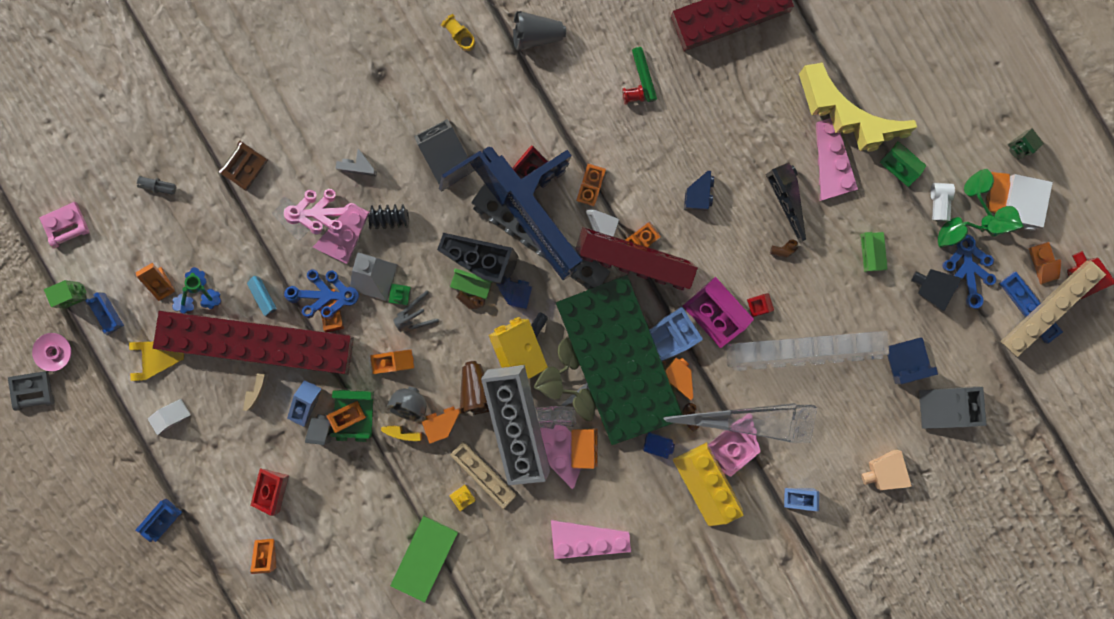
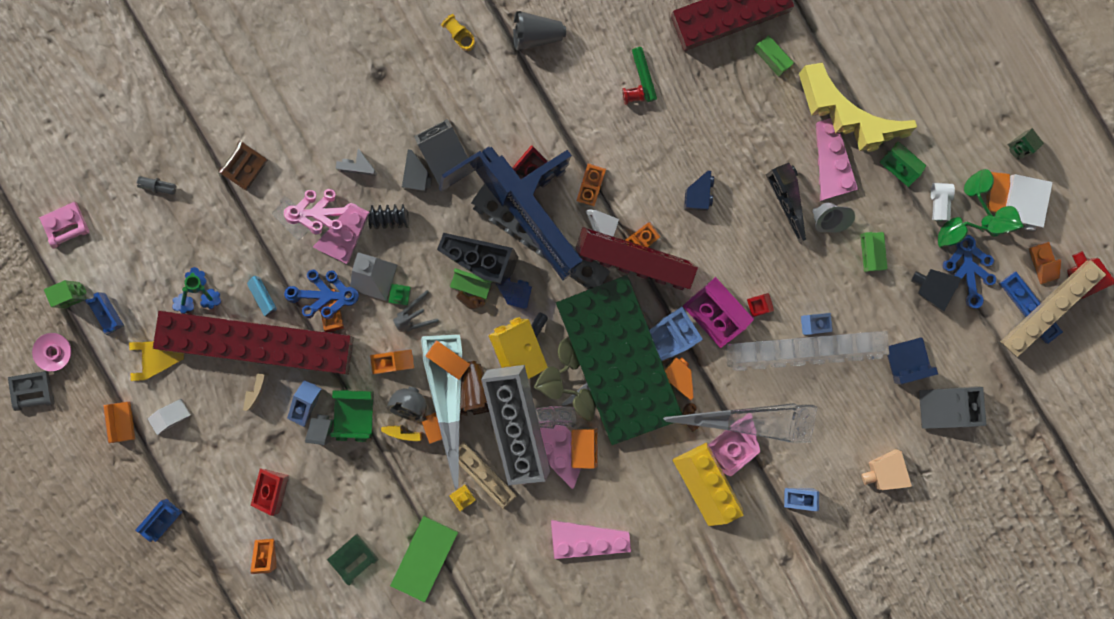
(119, 422): none -> orange panel
(155, 281): orange slope -> none
(346, 416): orange slope -> none
(348, 554): none -> clear green plate
(415, 175): none -> dark grey slope
(446, 398): none -> light aqua plate
(447, 360): none -> orange slope
(658, 445): clear blue slope -> none
(773, 56): none -> bright green panel
(786, 250): reddish brown arm -> none
(816, 323): none -> medium blue slope
(833, 218): none -> light grey piece

